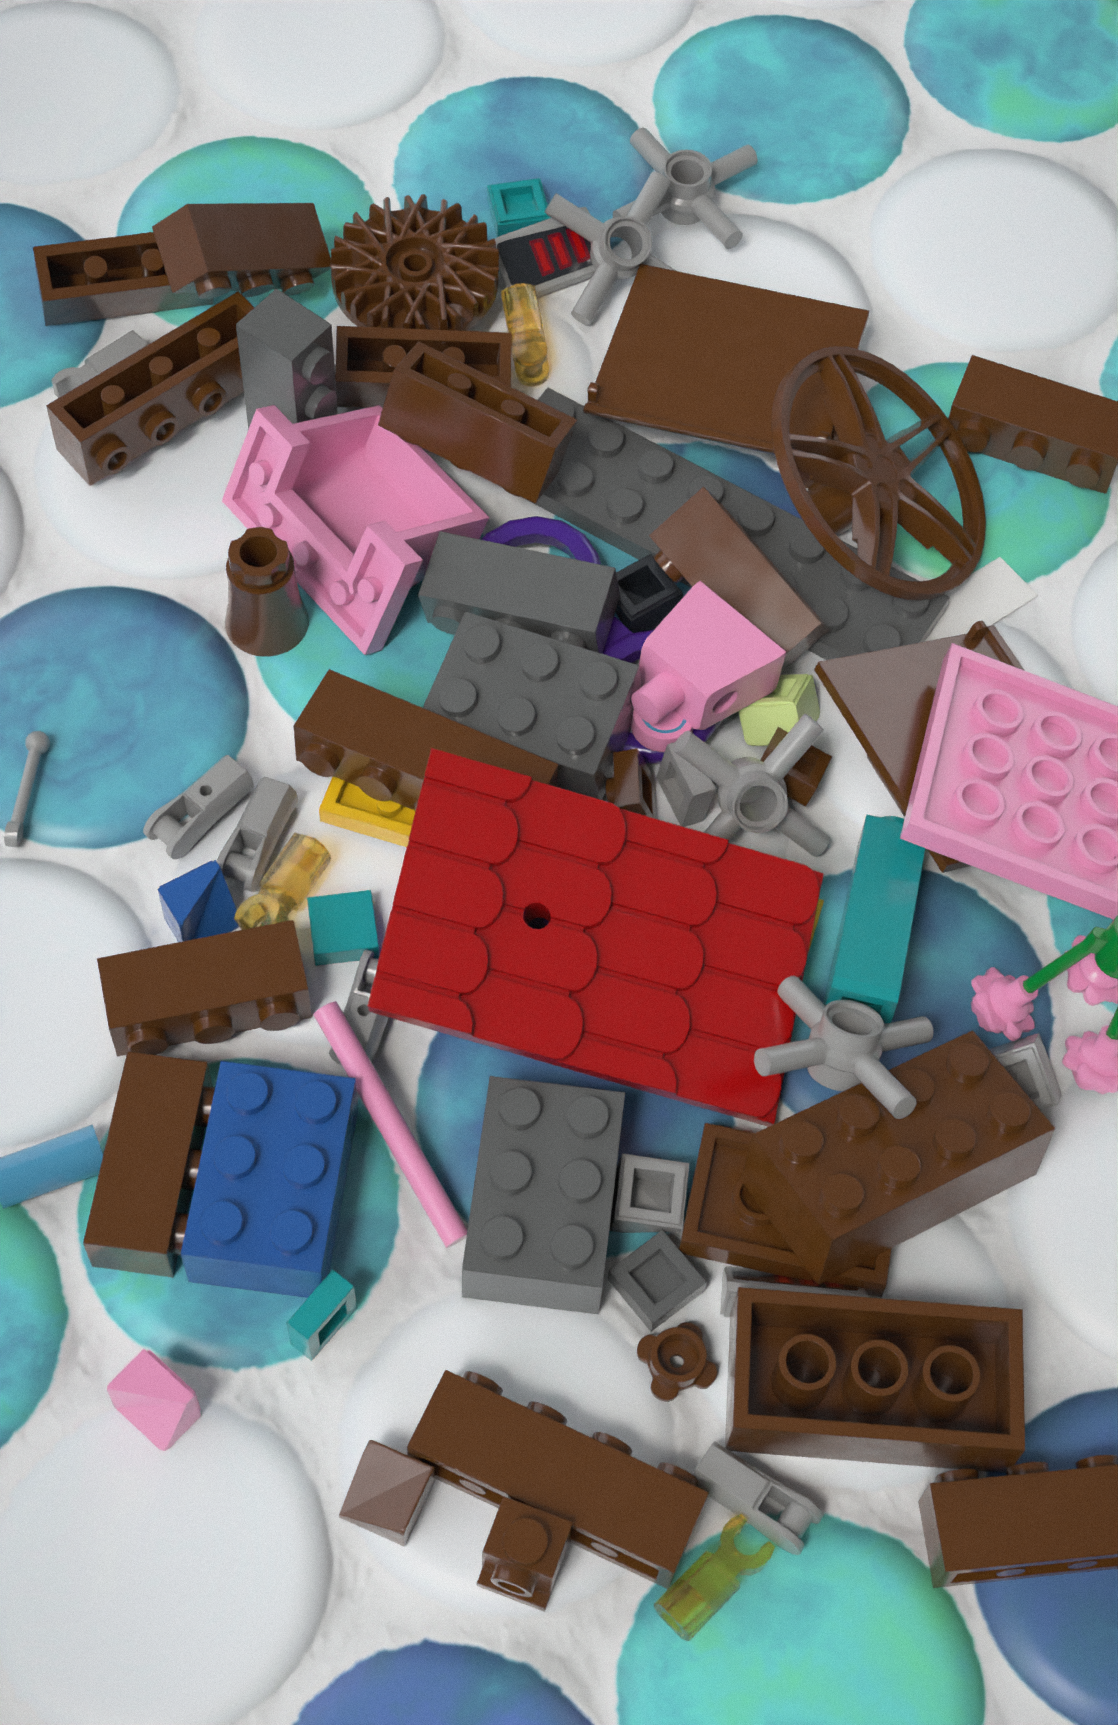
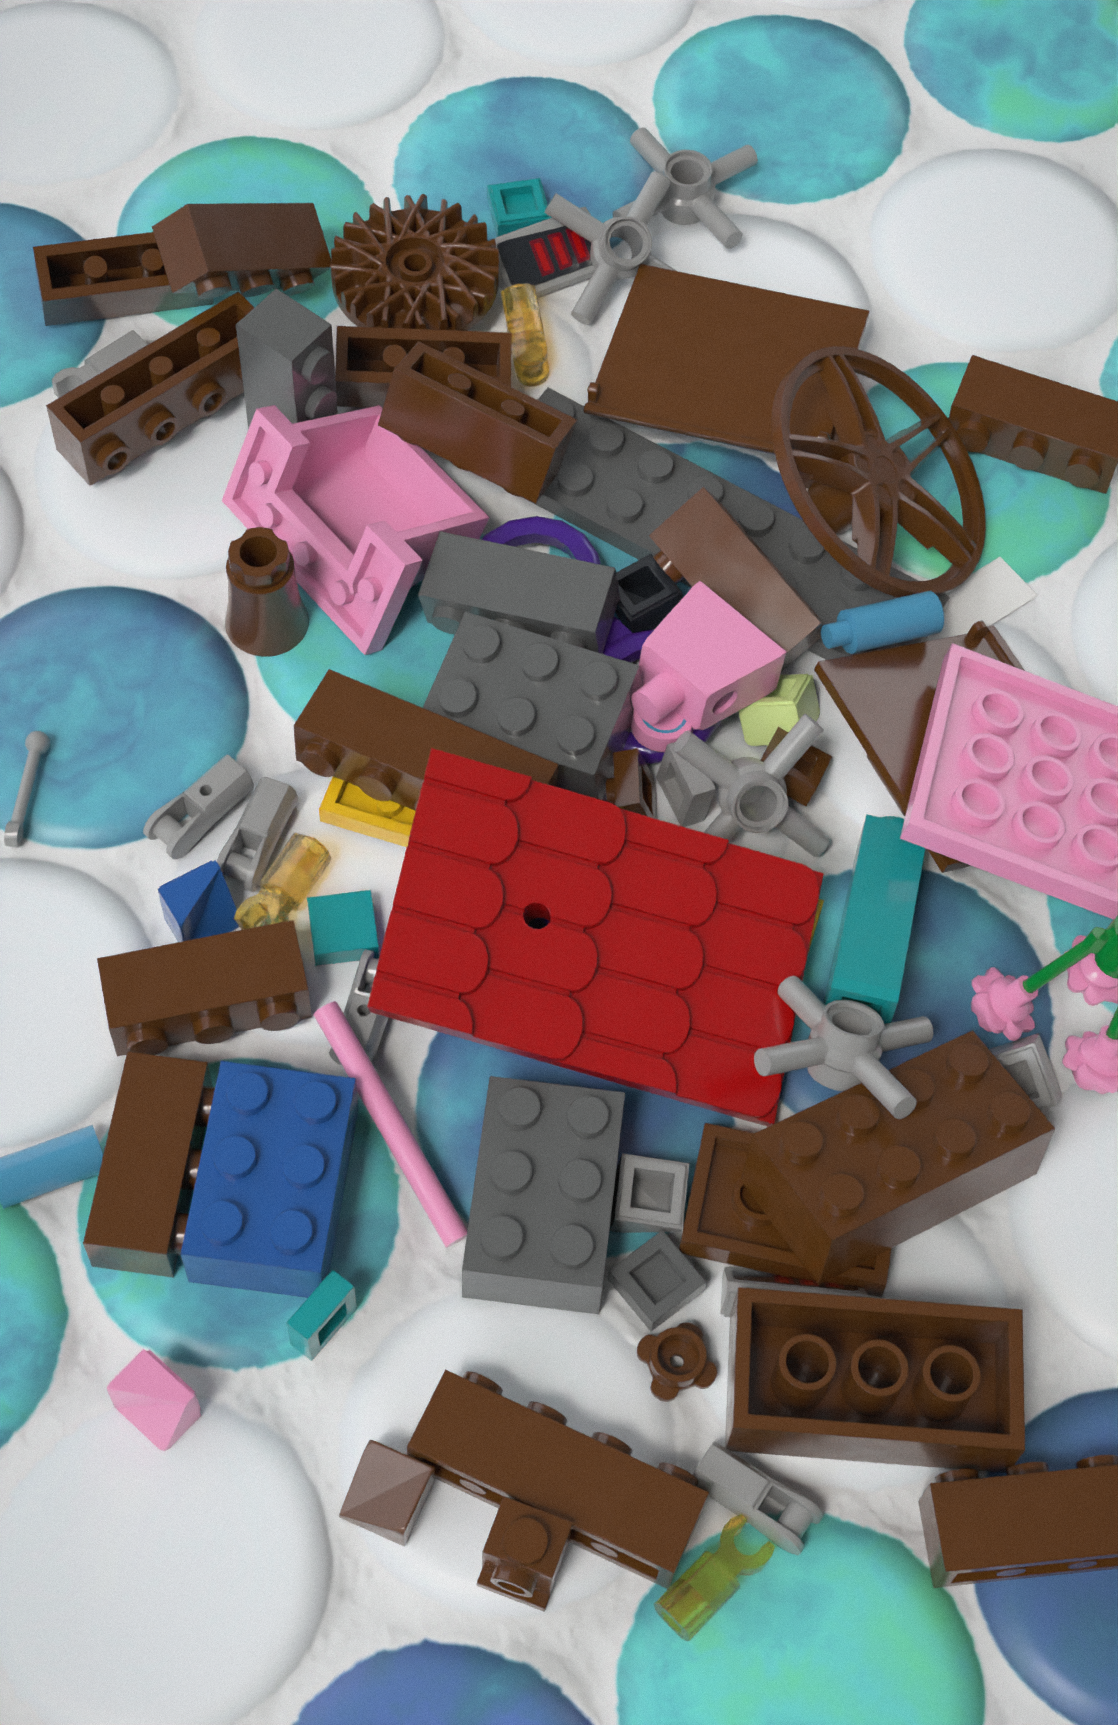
(885, 623): none -> dark azure cylinder

